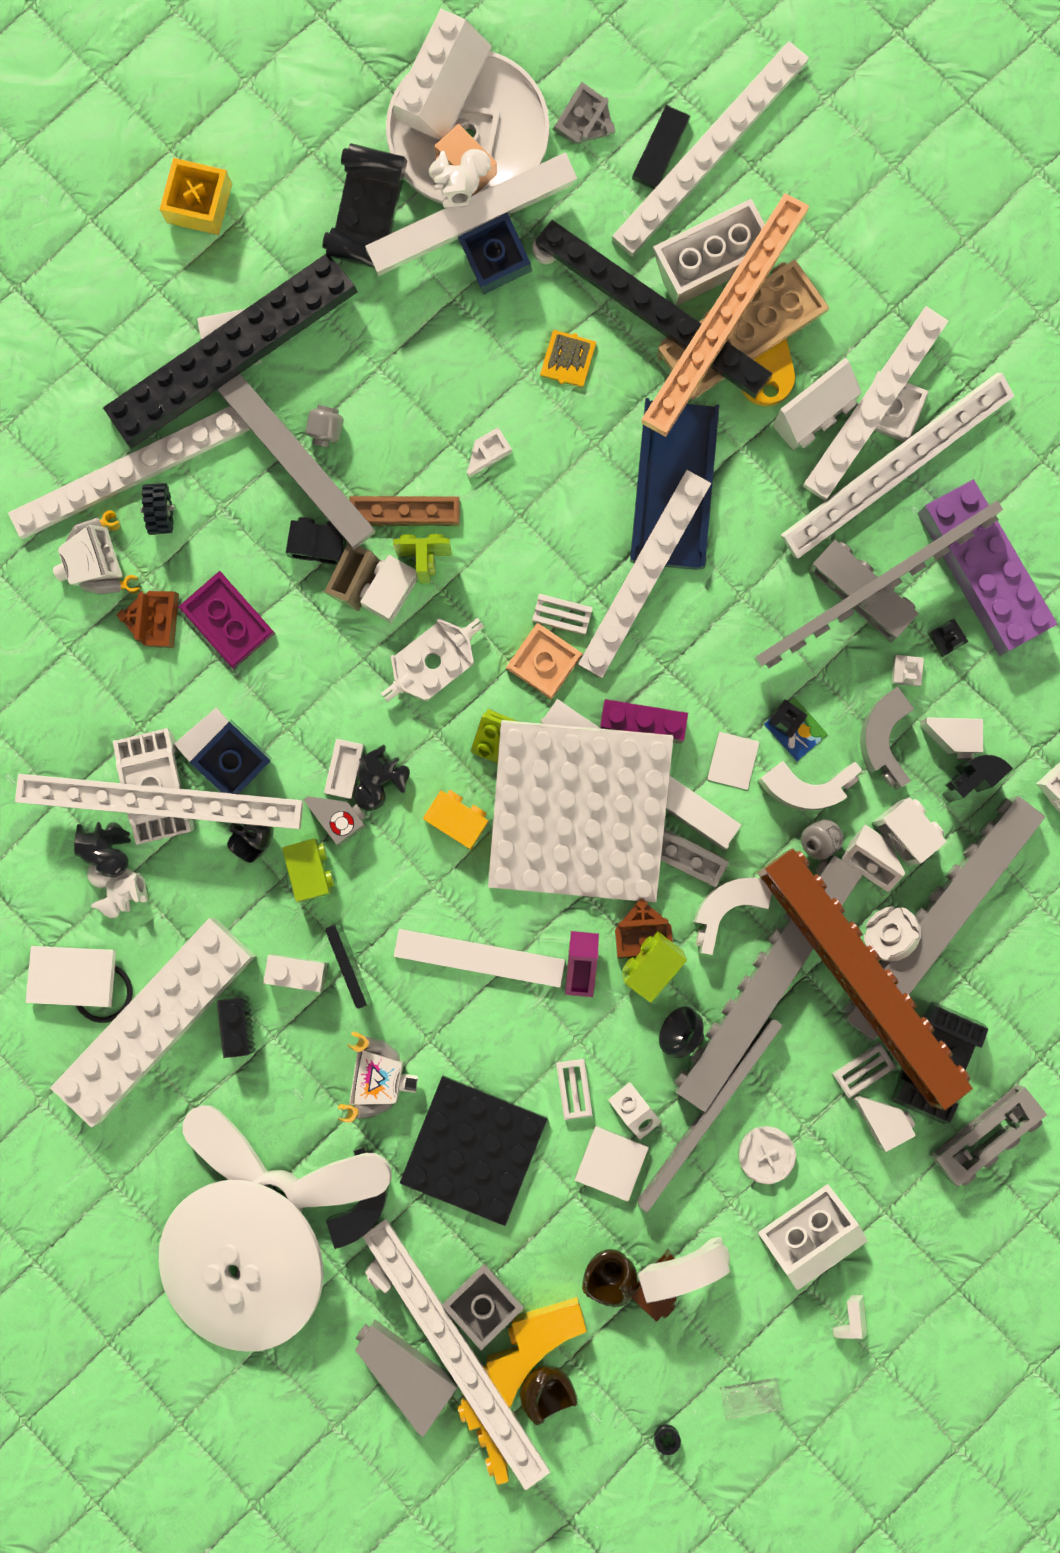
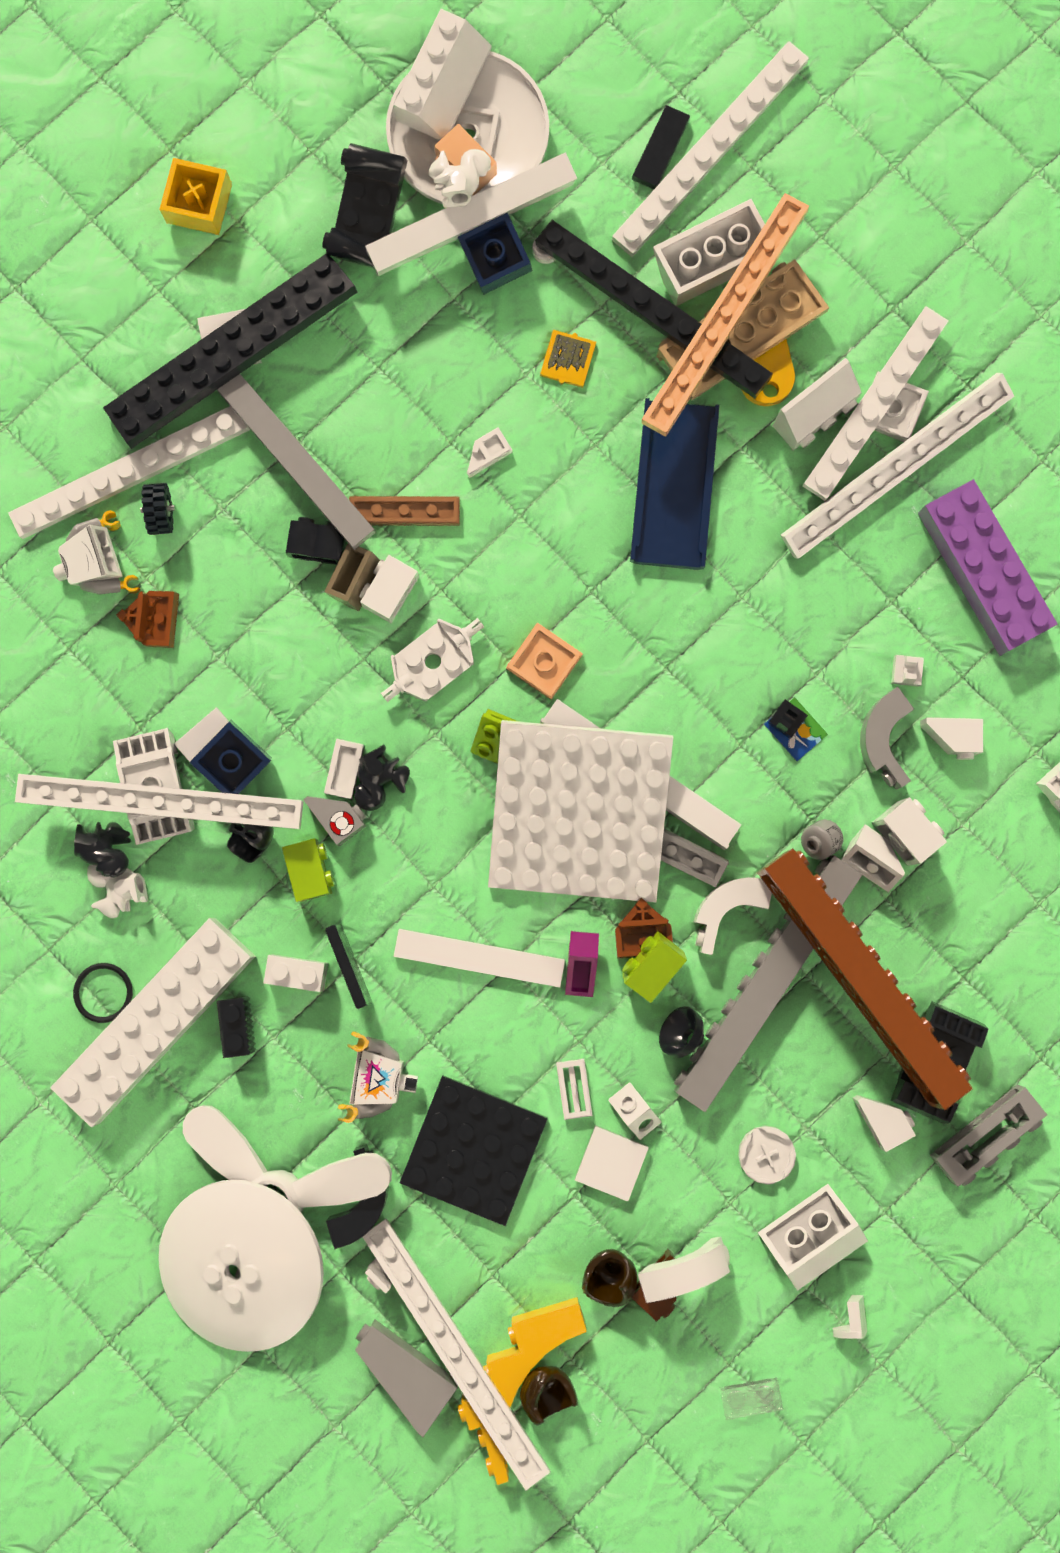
(71, 976): white tile -> none
(226, 620): magenta tile -> none
(324, 425): light grey head -> none
(424, 550): lime bracket -> none
(456, 819): yellow brick -> none
(483, 1306): light grey brick -> none
(565, 604): white tile -> none
(585, 117): light grey slope -> none
(643, 719): magenta brick -> none
(644, 574): white plate -> none
(671, 1449): black bush -> none
(706, 1118): light grey tile -> none
(733, 760): white sticker -> none
(796, 794): white arch -> none
(843, 1083): white tile -> none
(847, 574): light grey brick -> none
(888, 580): light grey plate -> none
(893, 933): white tile -> none
(948, 637): black tile -> none
(959, 896): light grey brick -> none
(977, 774): black brick -> none

